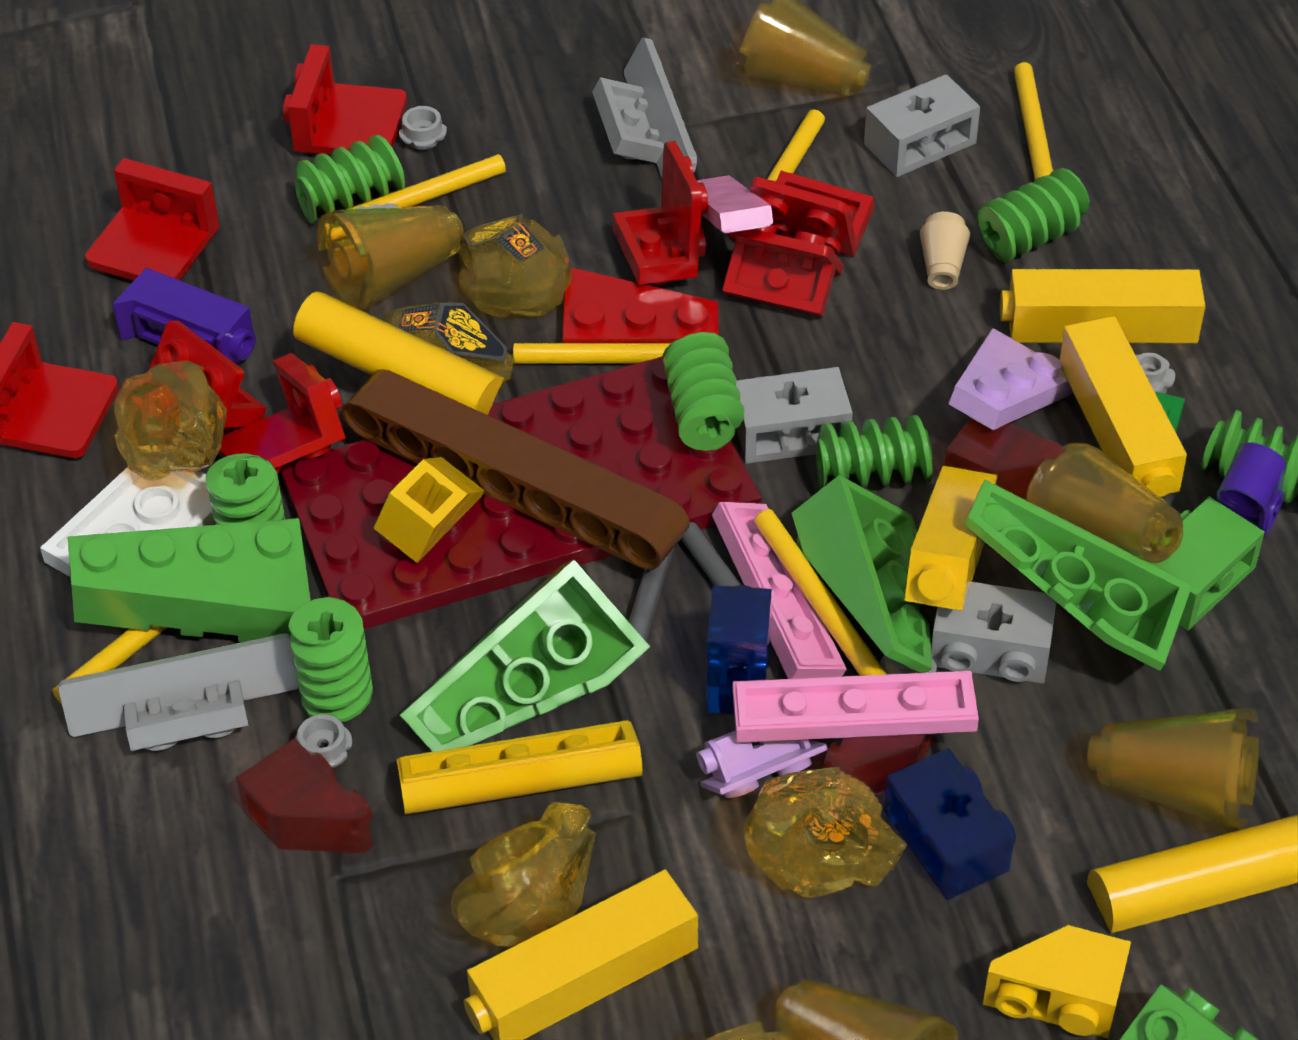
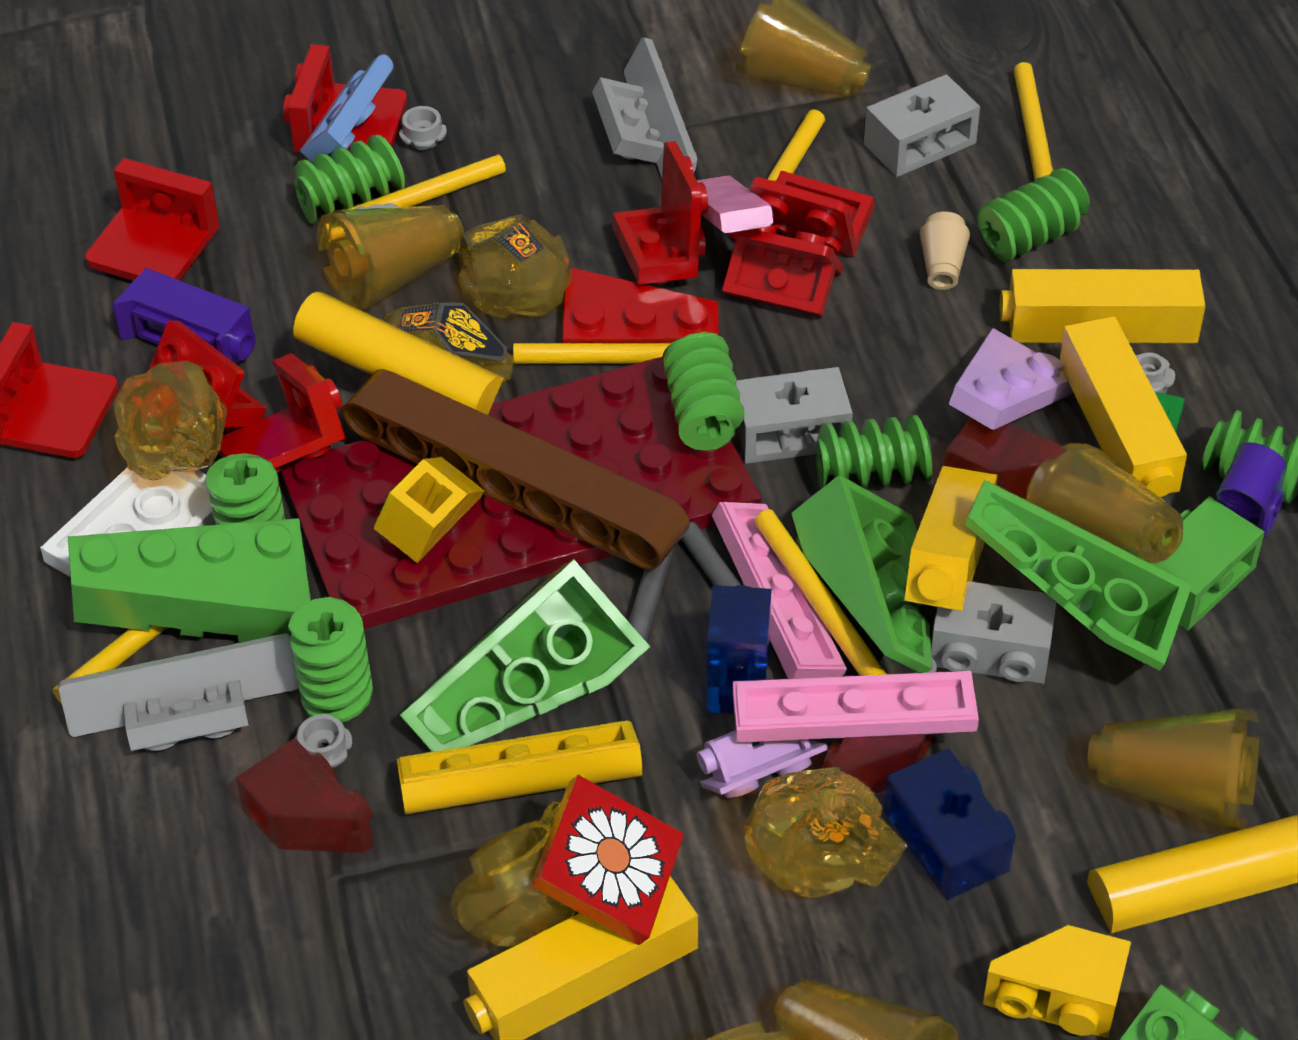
(348, 109): none -> medium blue hinge
(607, 860): none -> tile

